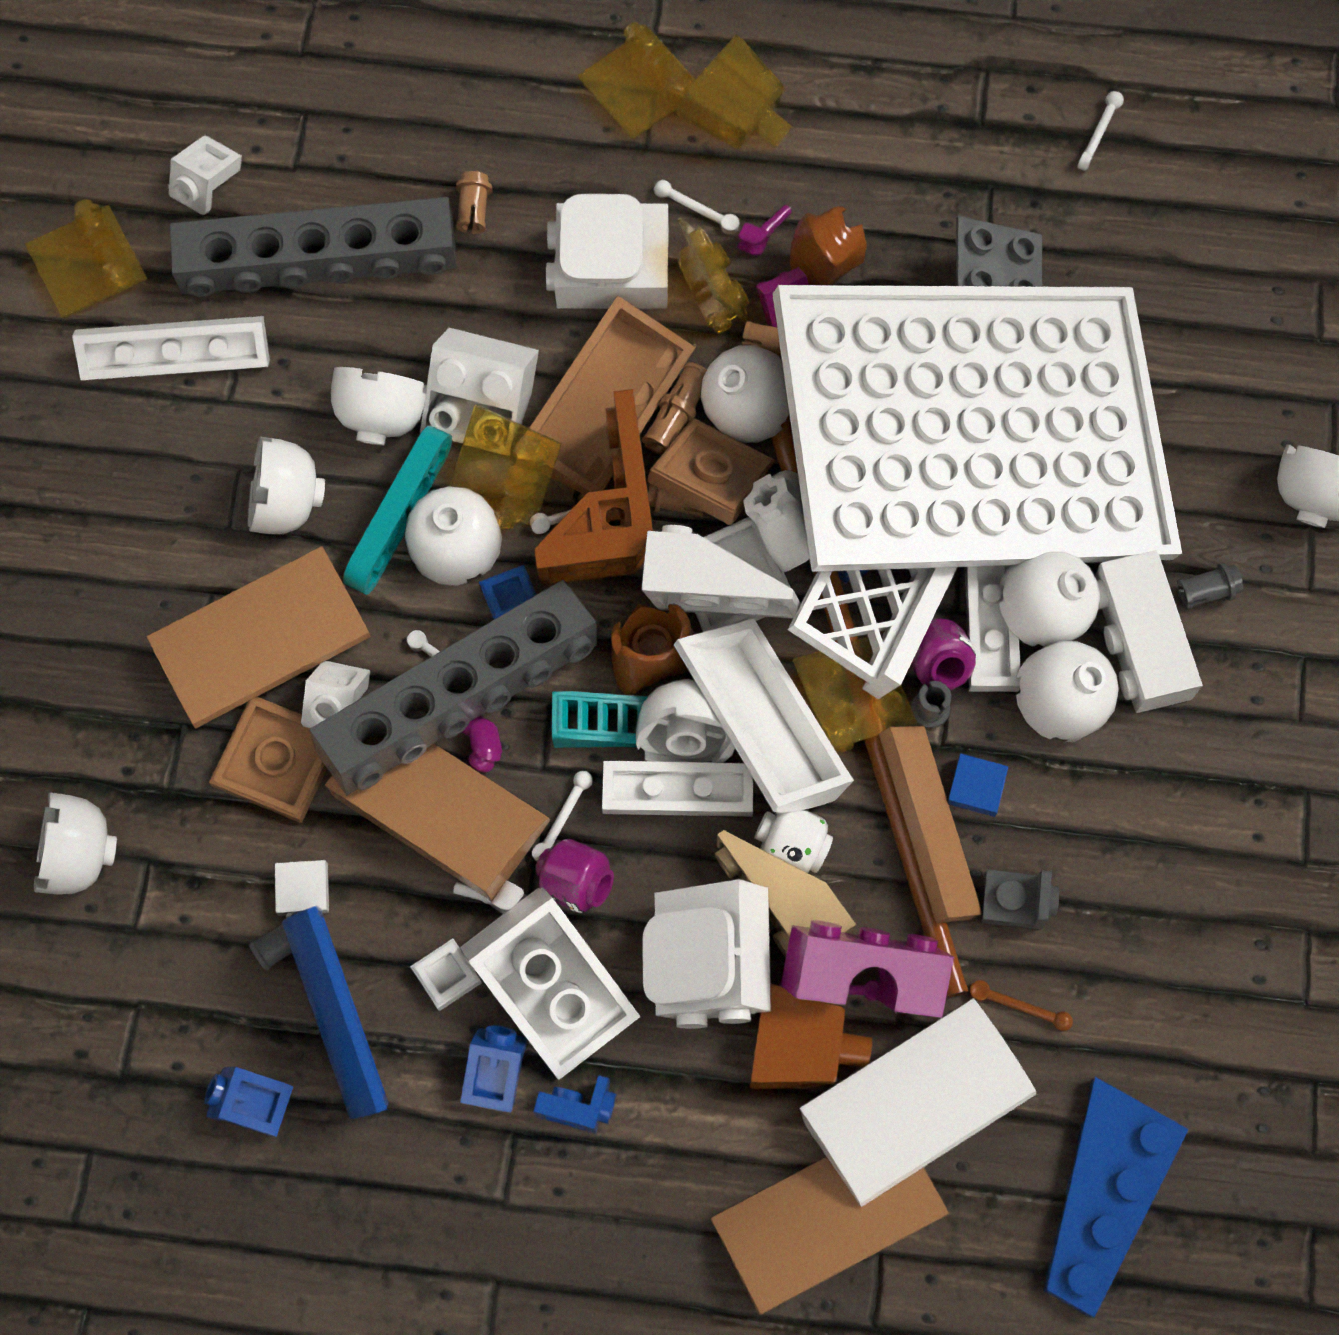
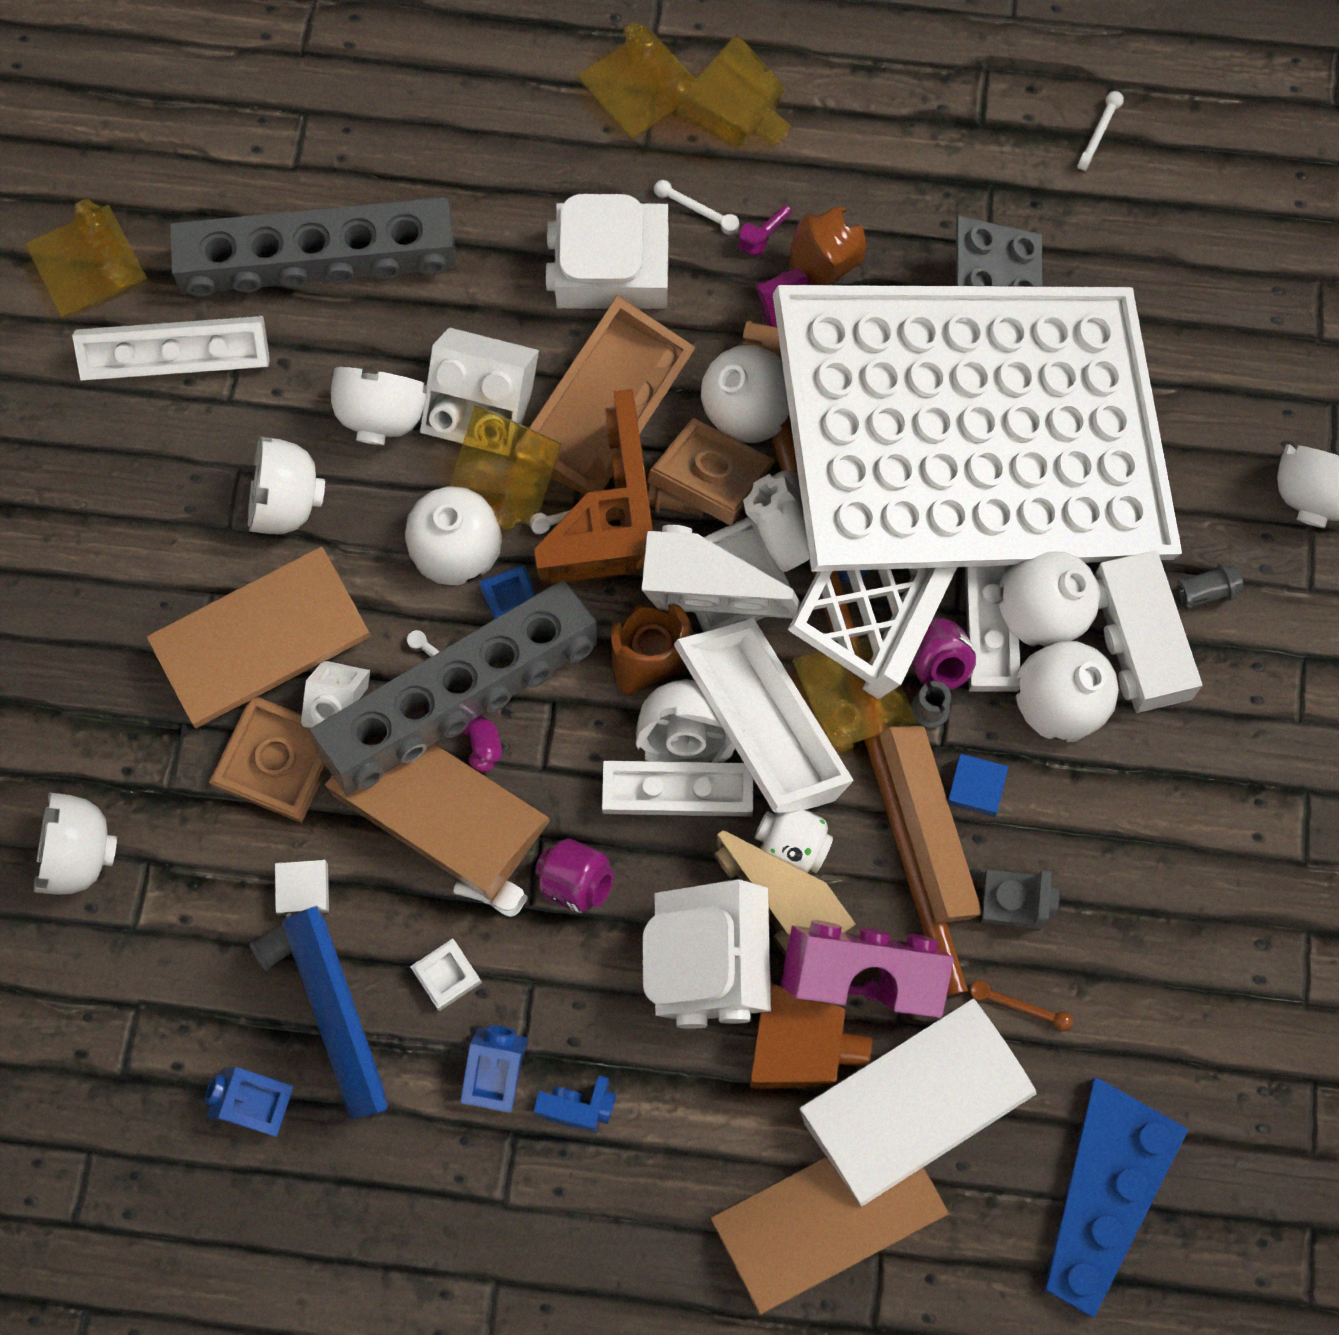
(200, 171): white bracket -> none
(390, 520): teal beam -> none
(472, 201): medium nougat pin -> none
(549, 982): white slope -> none
(582, 702): teal slope -> none
(582, 781): white hinge -> none
(676, 409): medium nougat pin -> none
(705, 272): clear yellow hinge -> none

